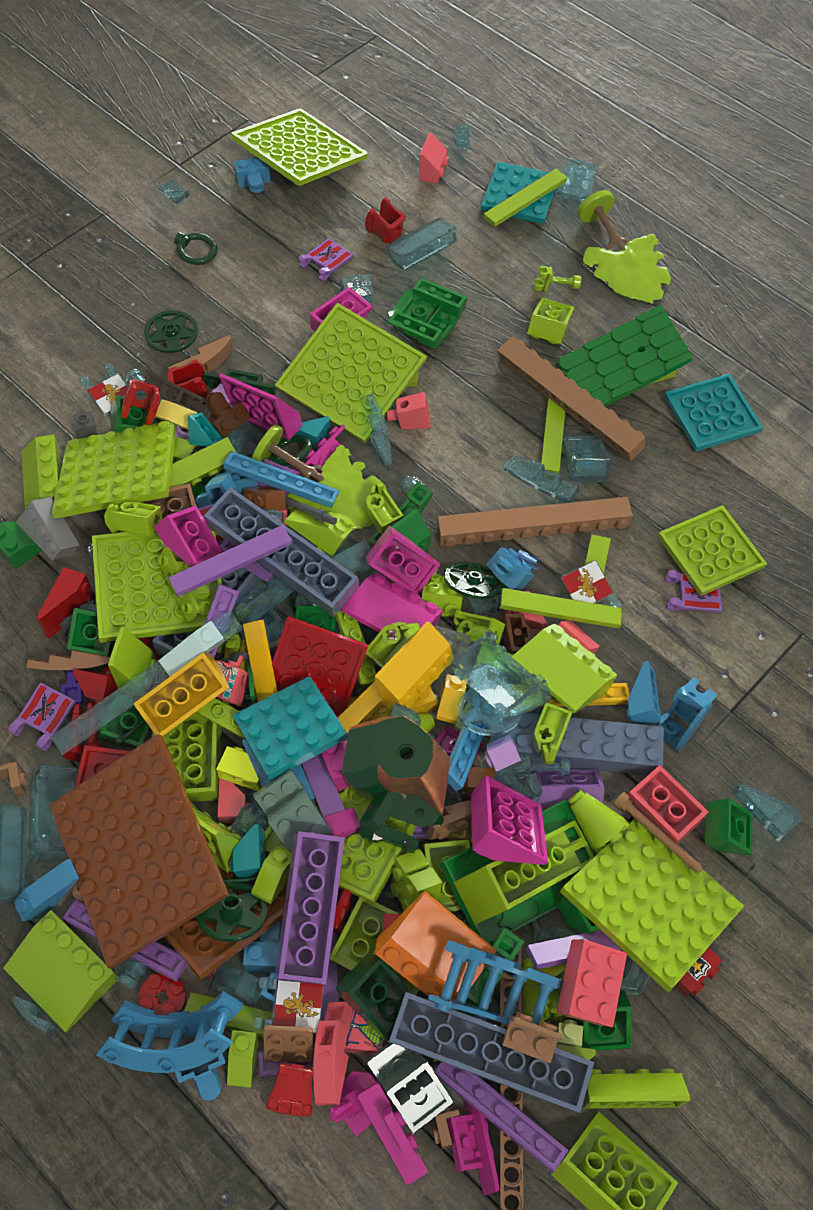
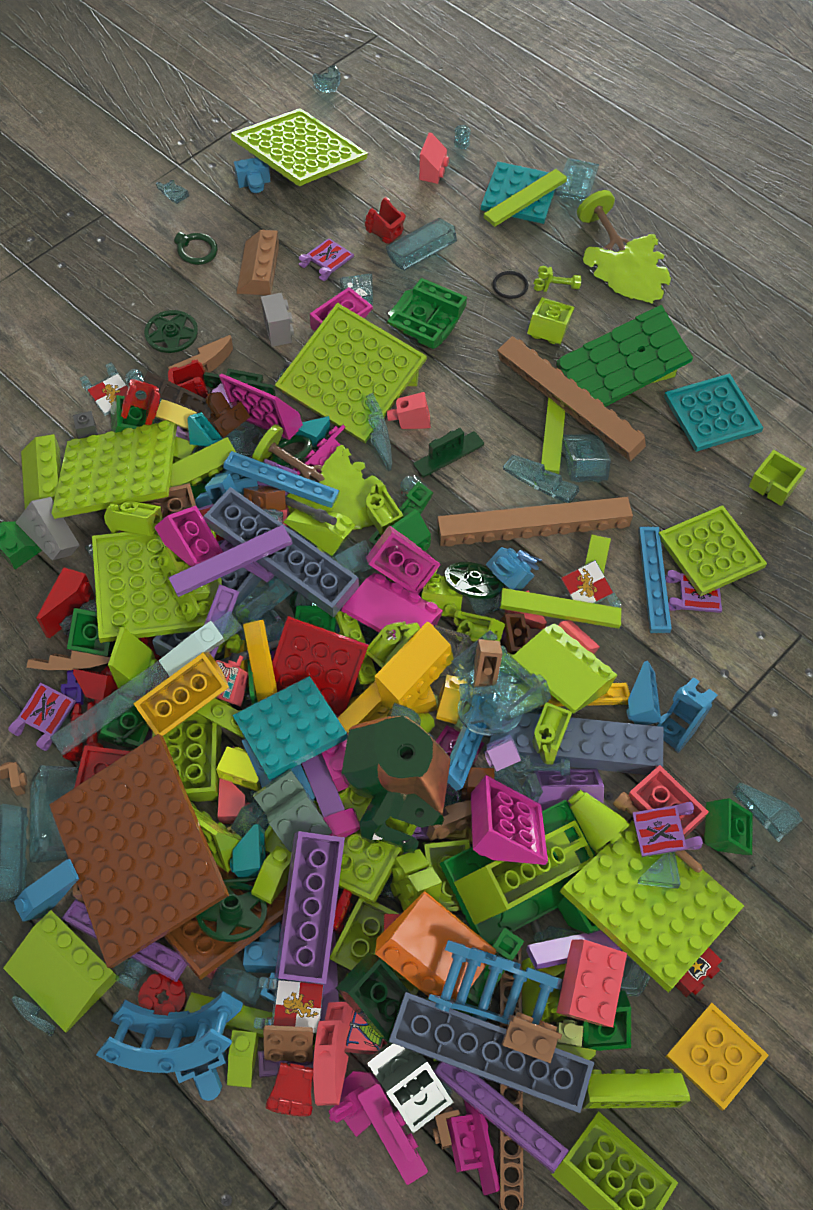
(259, 263): none -> medium nougat slope
(277, 319): none -> light grey brick
(328, 81): none -> clear light blue hair
(448, 450): none -> dark green bracket
(467, 691): none -> clear light blue bar
(487, 662): none -> medium nougat slope
(510, 296): none -> black tyre
(654, 580): none -> dark azure plate
(661, 830): none -> flag
(662, 873): none -> clear light blue tile
(717, 1056): none -> yellow plate
(777, 477): none -> lime piece

